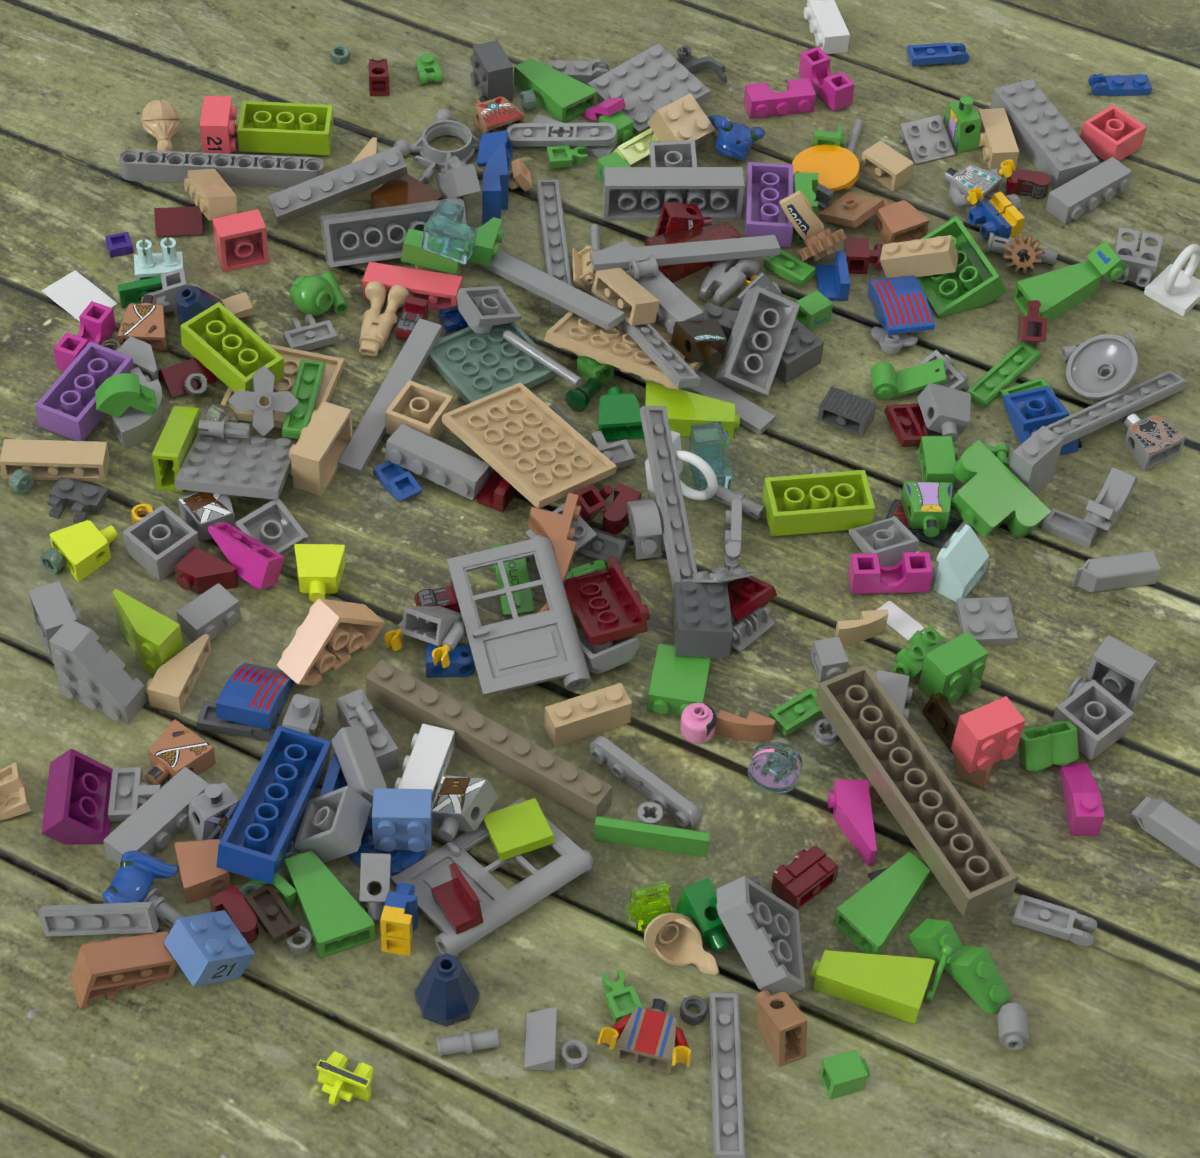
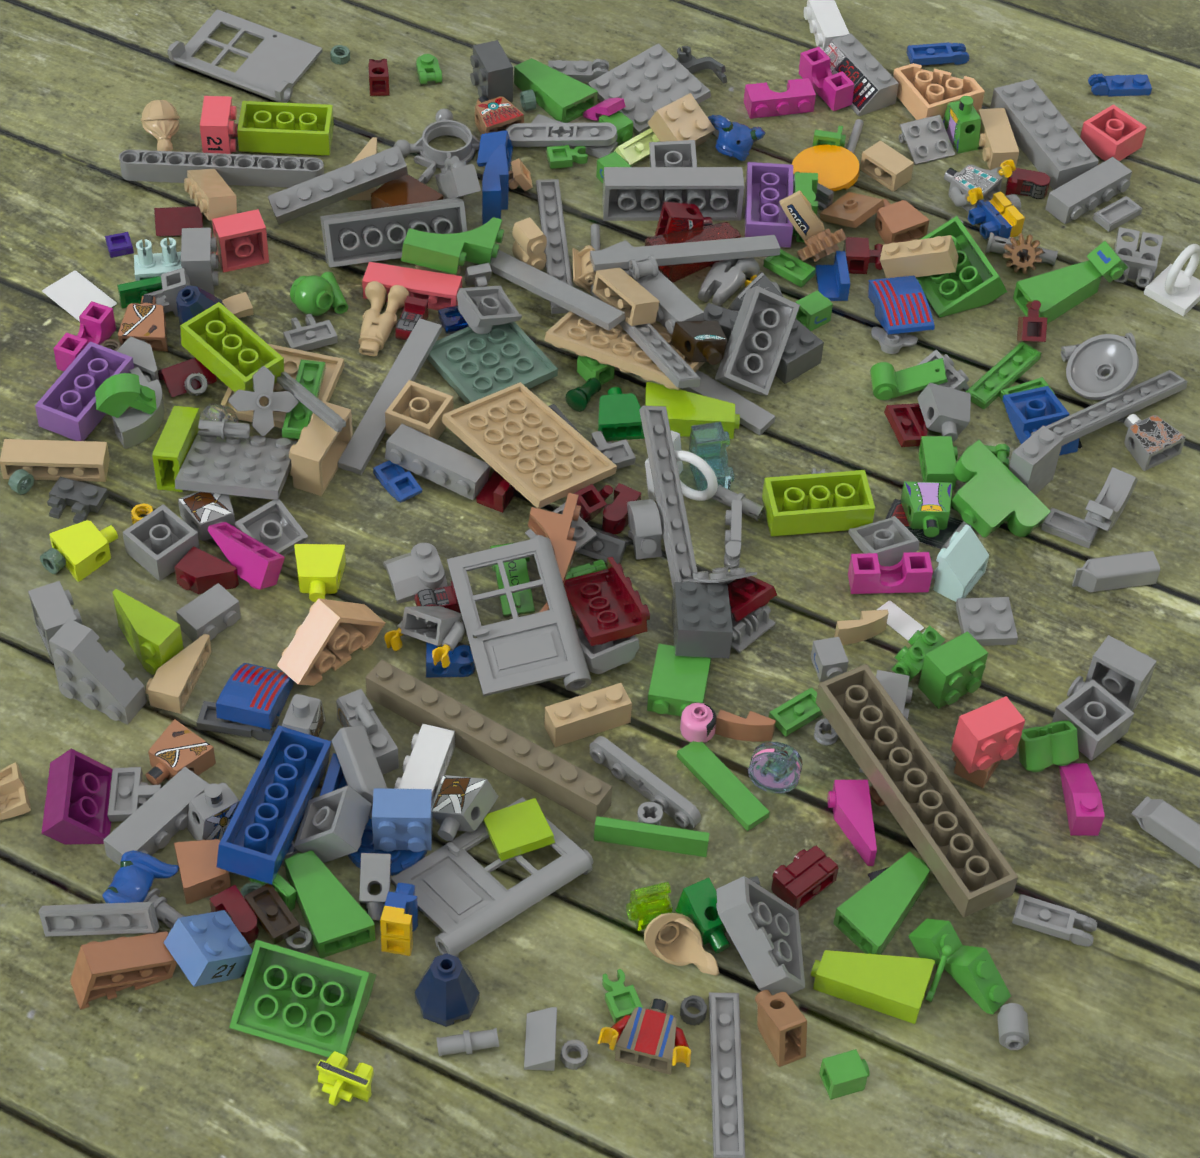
(199, 258): none -> light grey brick
(267, 71): none -> light grey door
(301, 1000): none -> bright green slope
(311, 402): none -> light grey axle
(415, 572): none -> light grey slope
(447, 234): clear light blue brick -> none
(458, 902): dark red panel -> none
(478, 275): none -> light grey tile
(529, 243): none -> tan brick
(542, 358): light grey bar -> none
(723, 784): none -> bright green tile
(847, 411): dark grey brick -> none
(872, 82): none -> light grey slope
(930, 92): none -> light nougat brick
(941, 717): dark brown plate -> none
(1117, 213): none -> light grey tile

